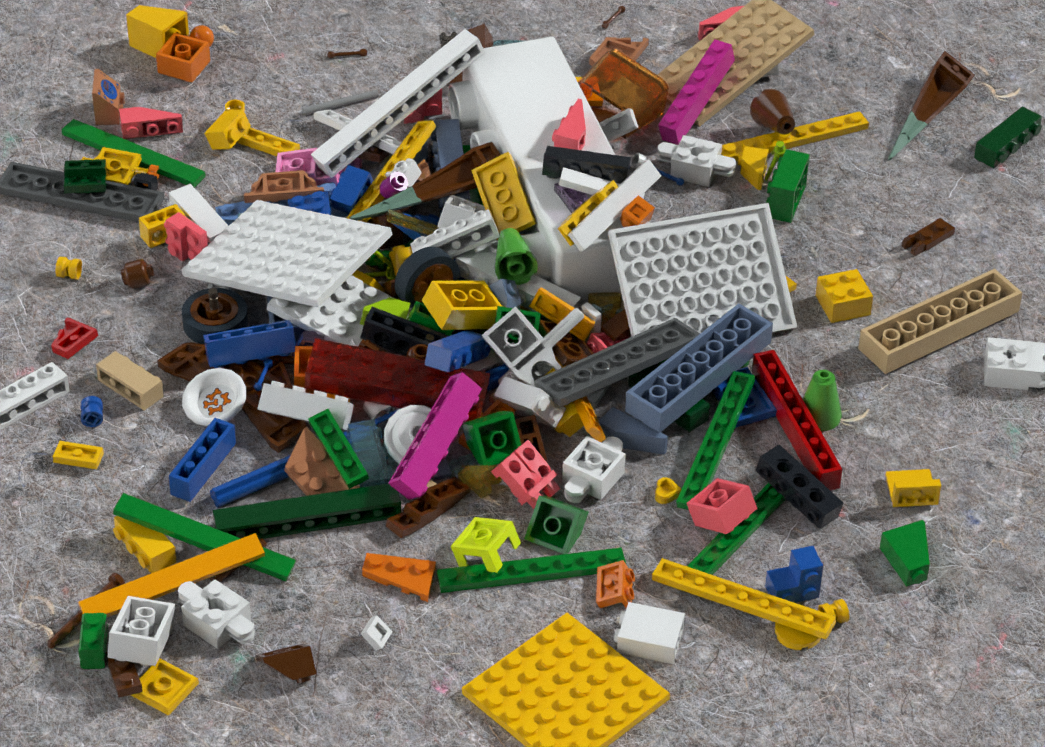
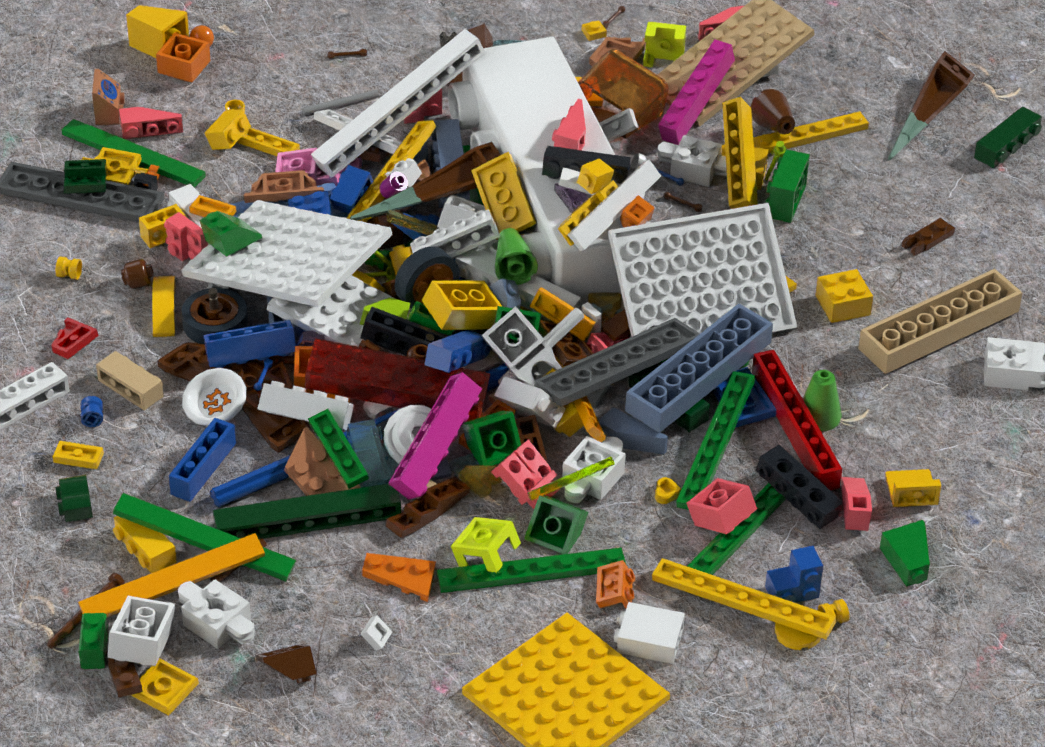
(74, 497): none -> dark green brick
(163, 306): none -> yellow slope
(203, 206): none -> light orange tile
(227, 232): none -> green slope
(571, 478): none -> clear neon green bar
(594, 30): none -> yellow plate
(595, 175): none -> yellow brick
(663, 42): none -> neon yellow panel
(697, 207): none -> reddish brown hinge
(739, 153): none -> yellow brick
(857, 503): none -> coral slope

